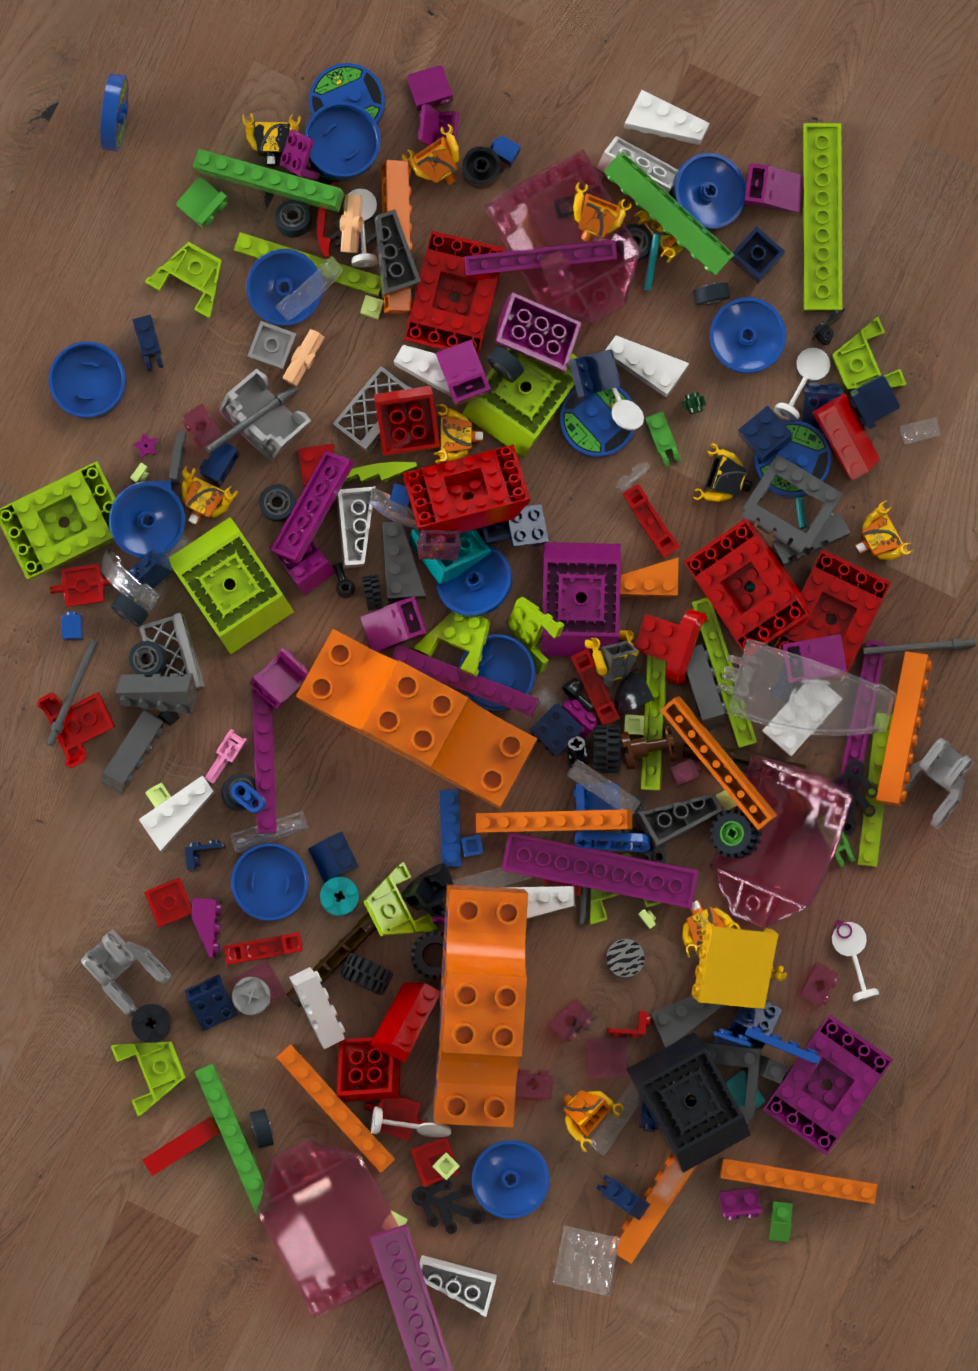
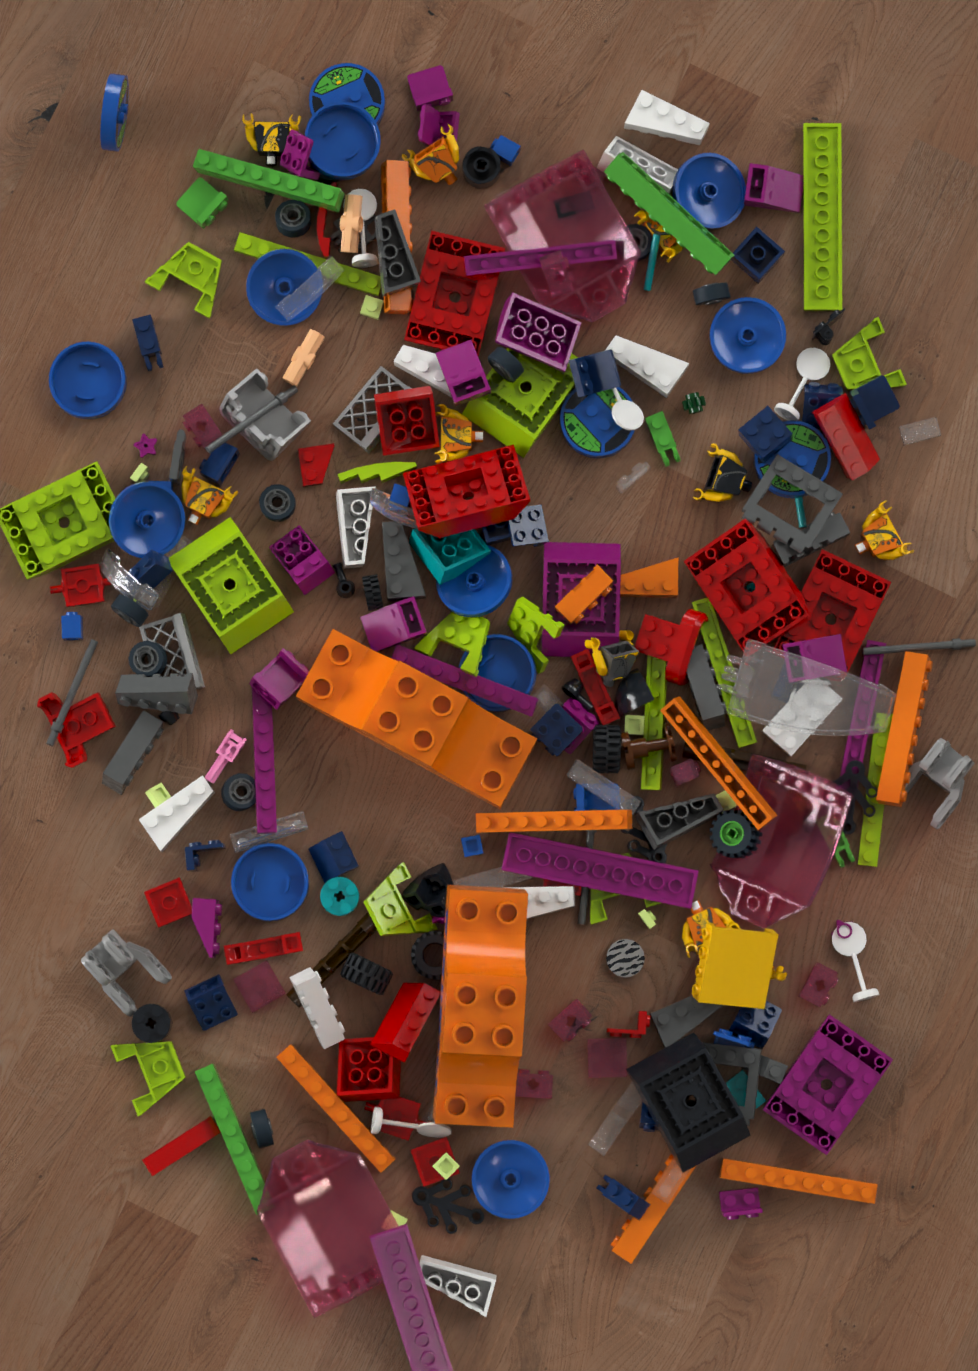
(249, 798): blue plate -> none
(251, 995): light grey tile -> none
(272, 345): light grey plate -> none
(312, 506): magenta plate -> none
(438, 544): clear pink brick -> none
(450, 828): blue plate -> none
(577, 752): black connector -> none
(584, 595): none -> orange wedge
(586, 1112): torso -> none
(586, 1260): clear plate -> none
(597, 215): torso -> none
(632, 841): blue beam -> none
(650, 520): red slope -> none
(780, 1221): bright green slope -> none
(790, 1047): blue plate -> none

